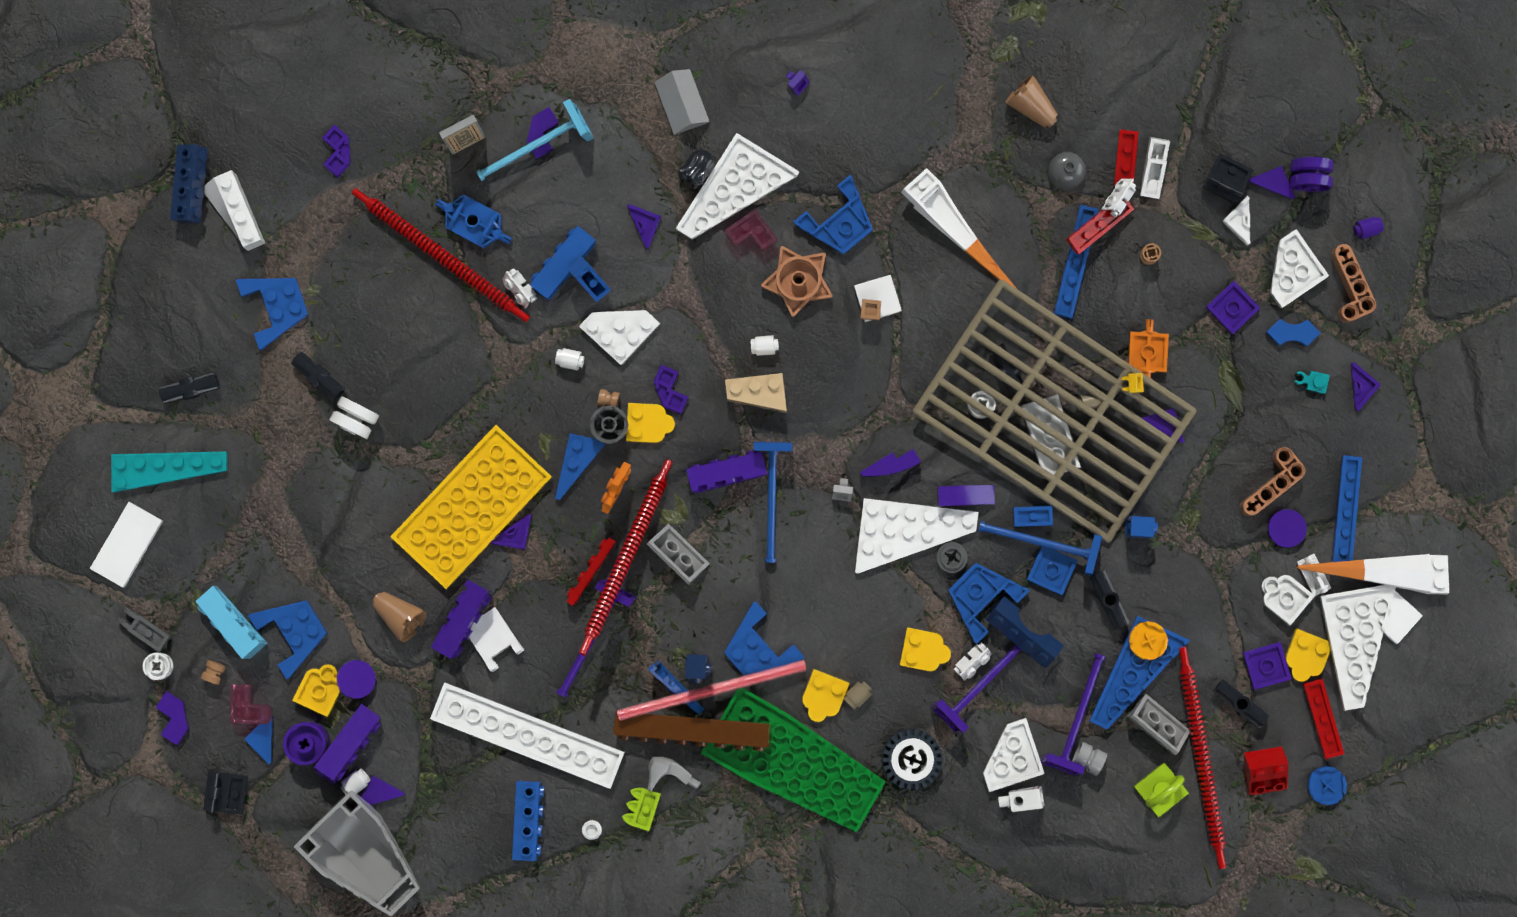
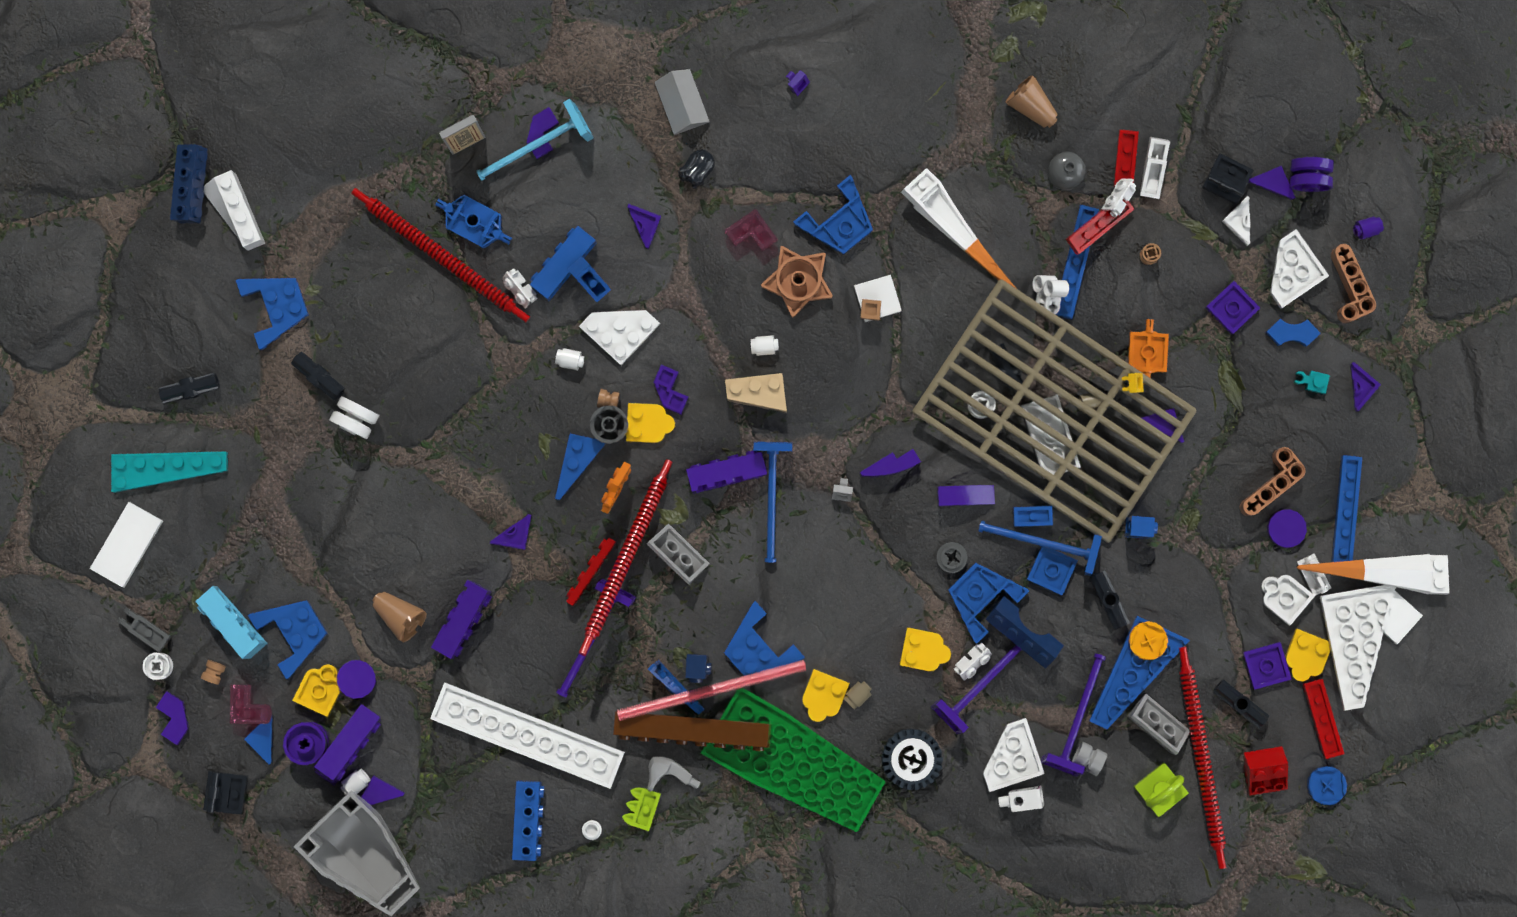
(340, 159): dark purple tile -> none
(471, 507): yellow plate -> none
(492, 637): white flag -> none
(736, 182): white wing -> none
(902, 529): white wing -> none
(1050, 291): none -> white piece

